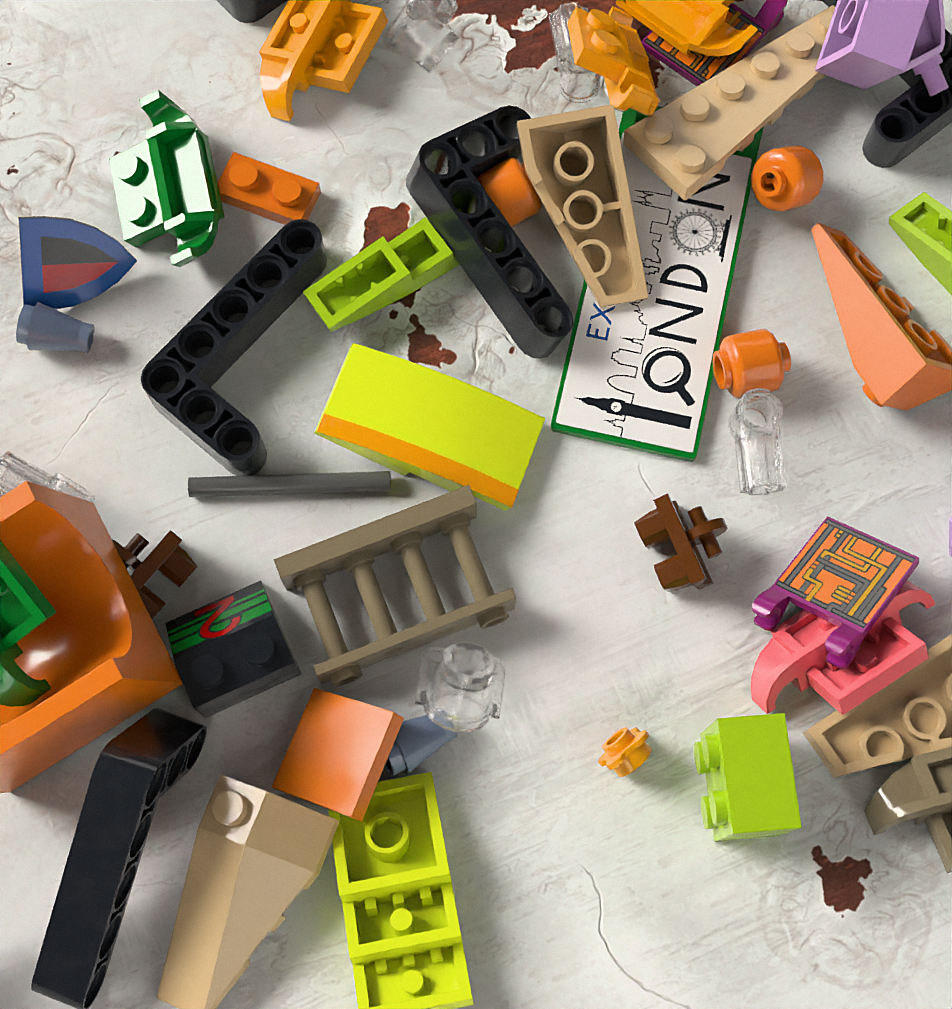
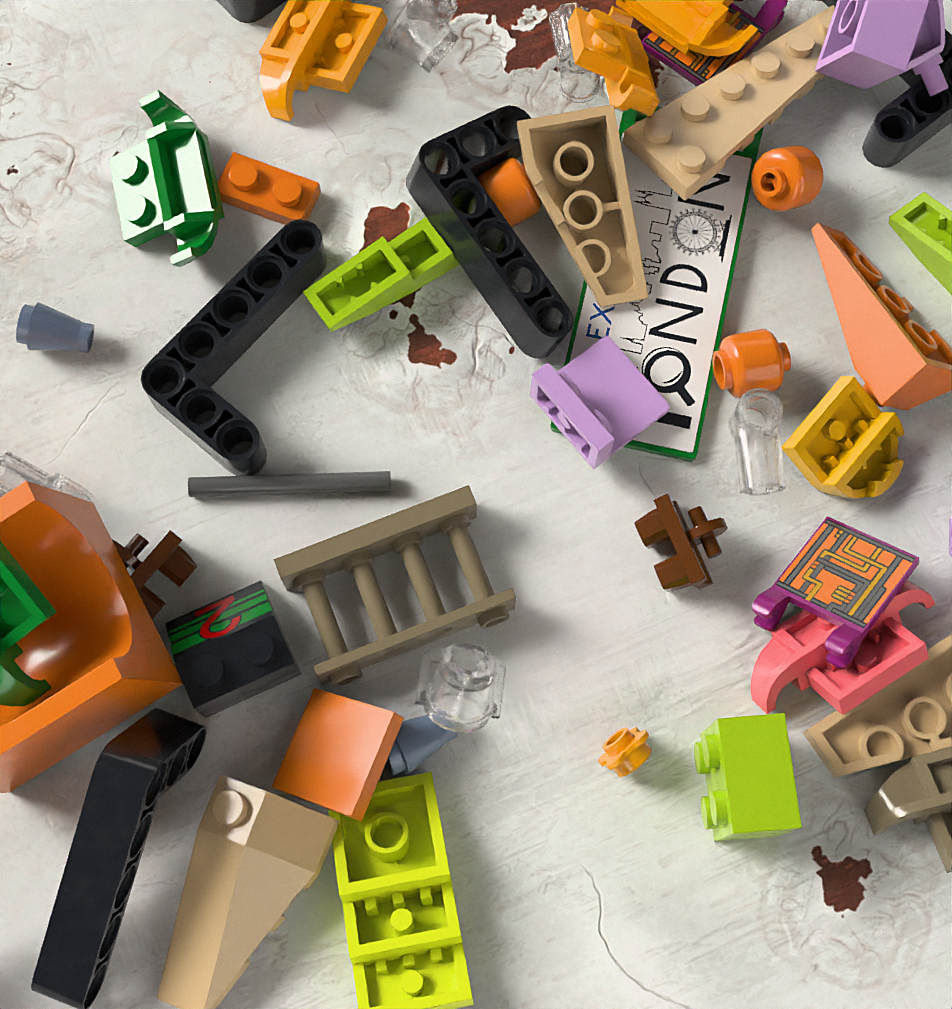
(68, 261): blue shield -> none
(430, 425): neon yellow slope -> none
(598, 400): none -> lavender bracket
(847, 444): none -> yellow slope

